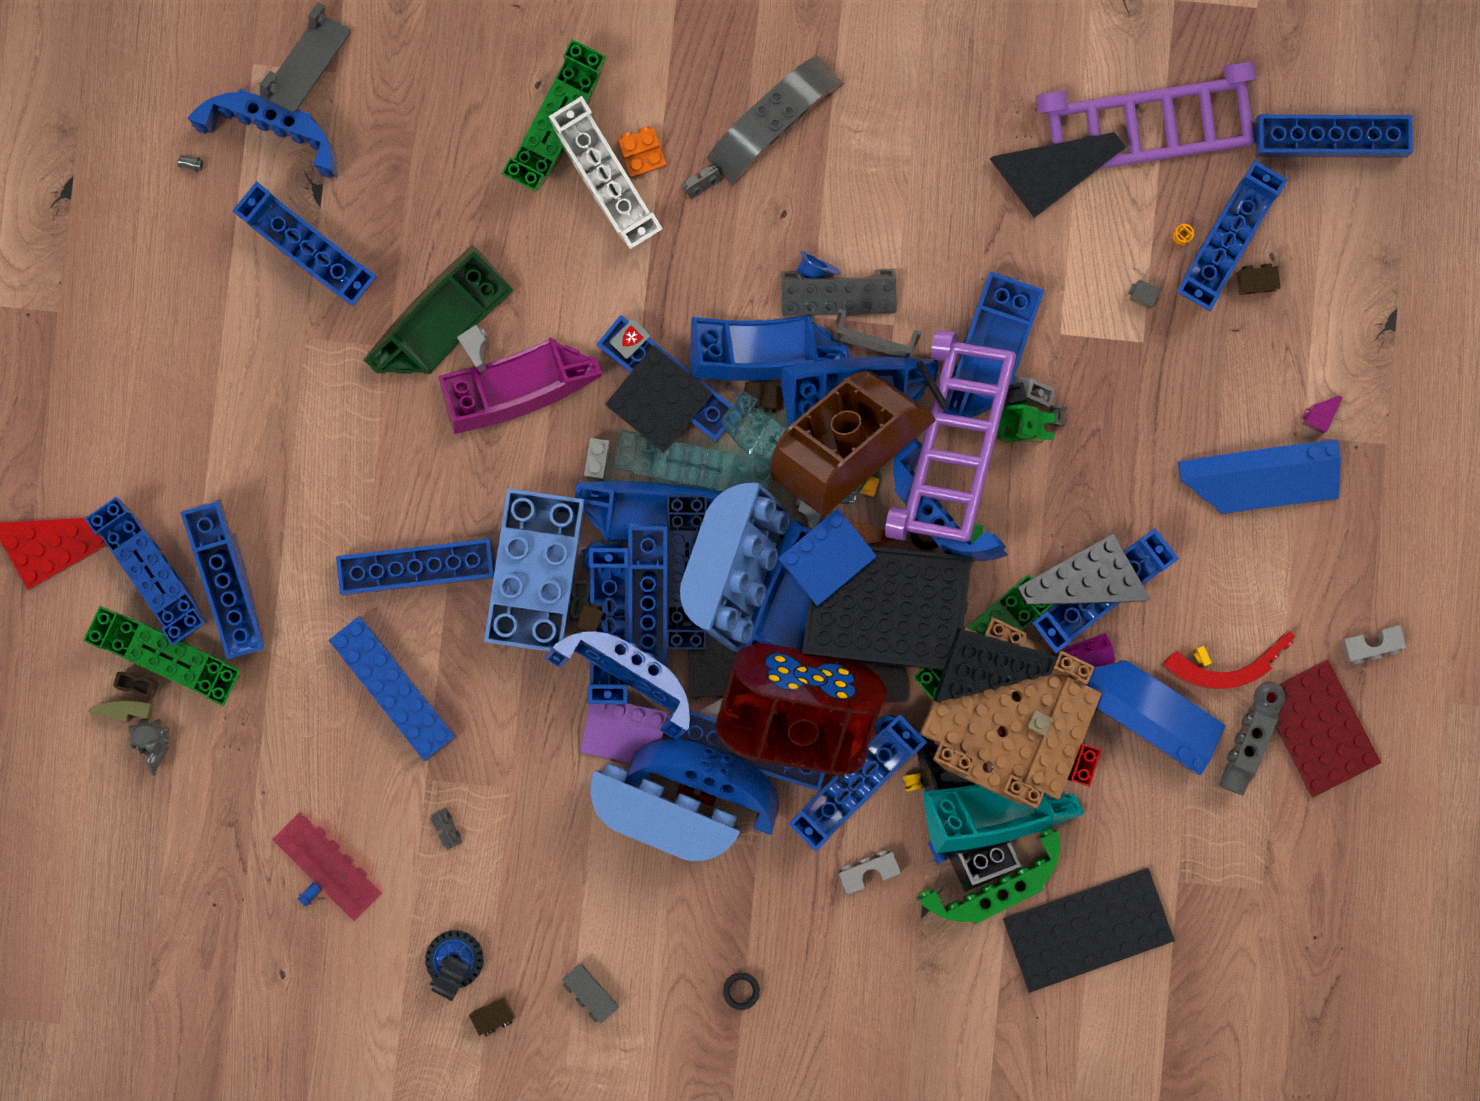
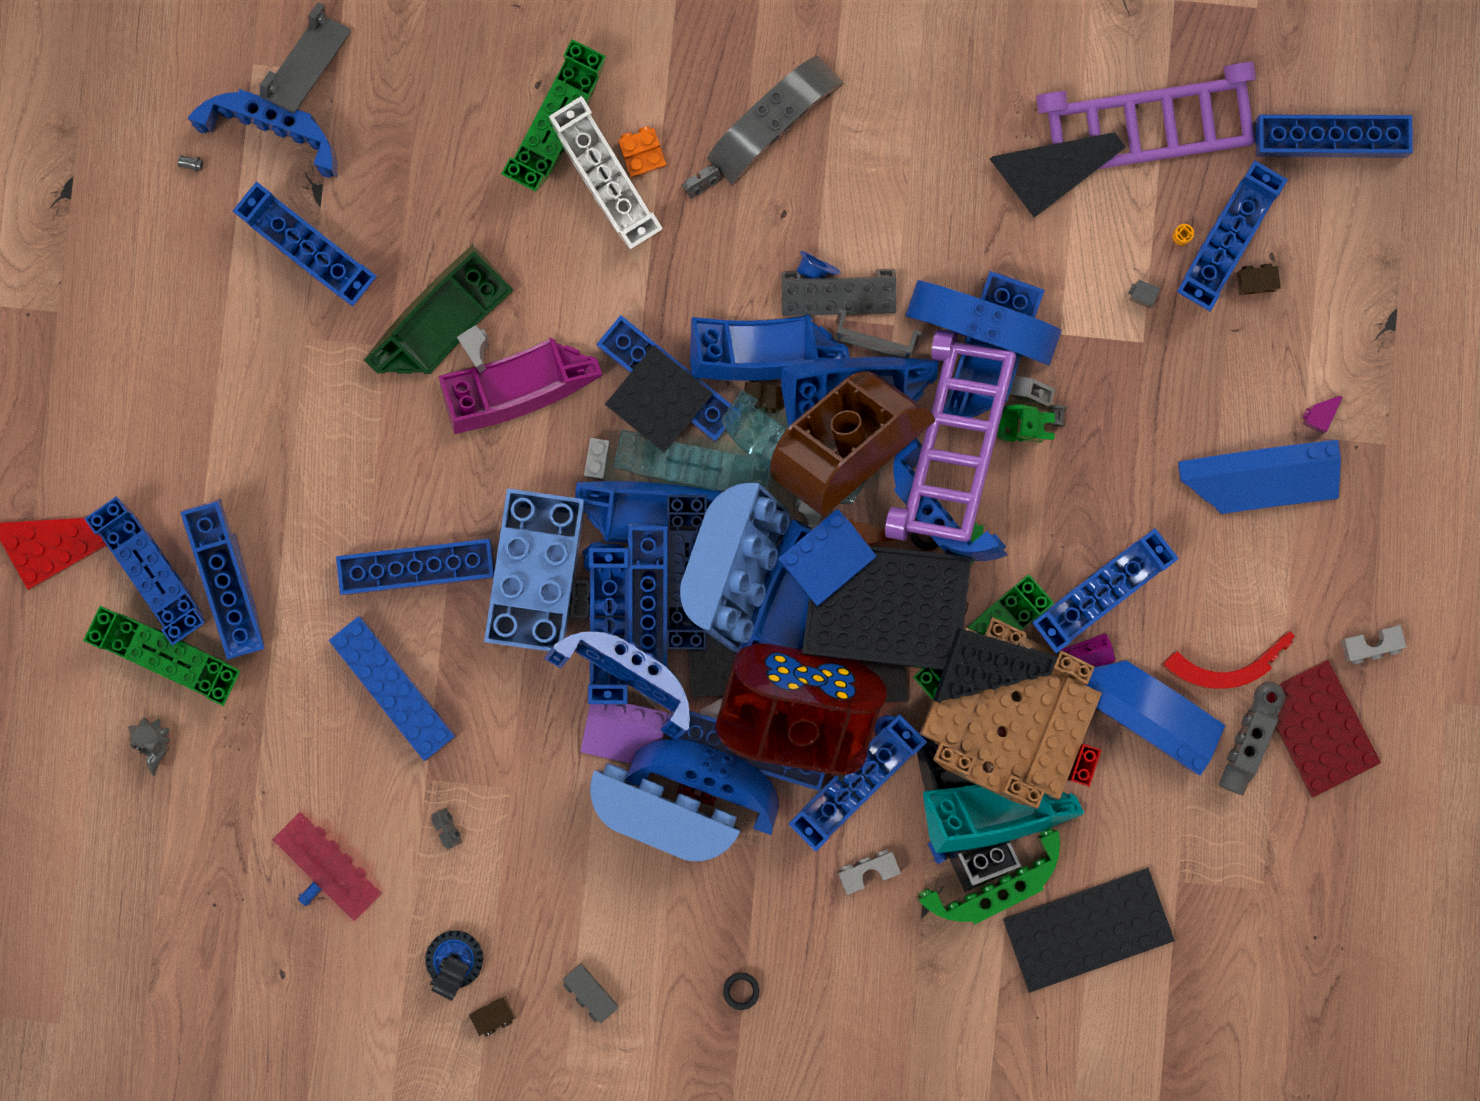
(123, 710): olive slope -> none
(138, 685): dark brown brick -> none
(591, 618): dark brown brick -> none
(629, 338): light grey sticker -> none
(870, 487): light orange plate -> none
(913, 782): yellow wheel -> none
(932, 385): black bar -> none
(983, 321): none -> blue slope
(1016, 394): black plate -> none
(1039, 723): dark tan plate -> none
(1091, 576): wing -> none
(1201, 656): yellow plate -> none

